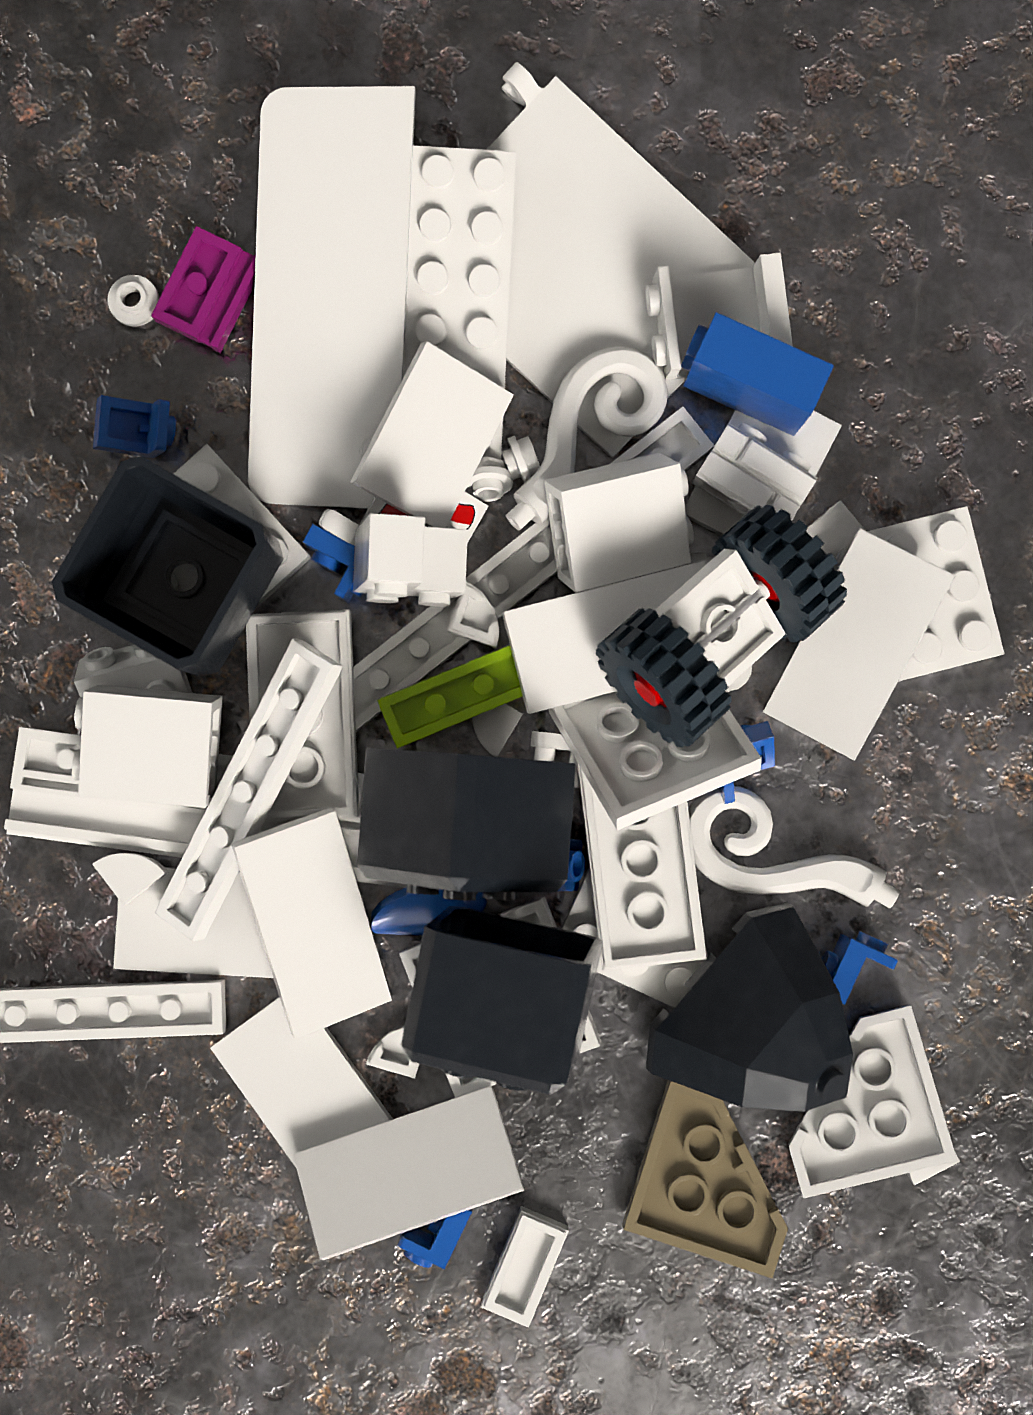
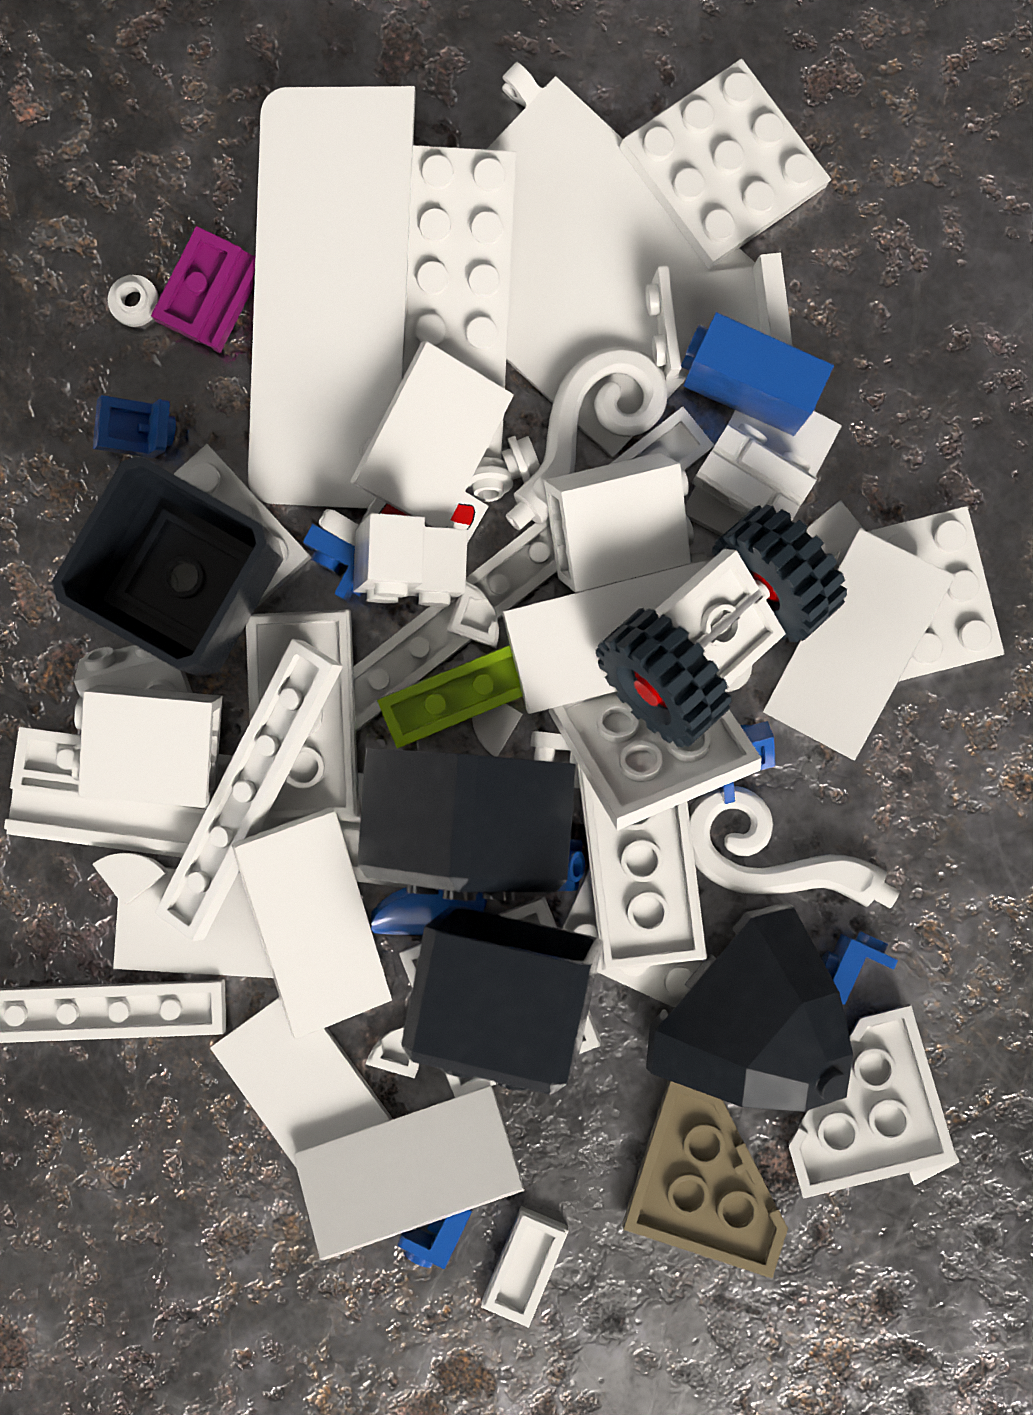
(724, 163): none -> white plate

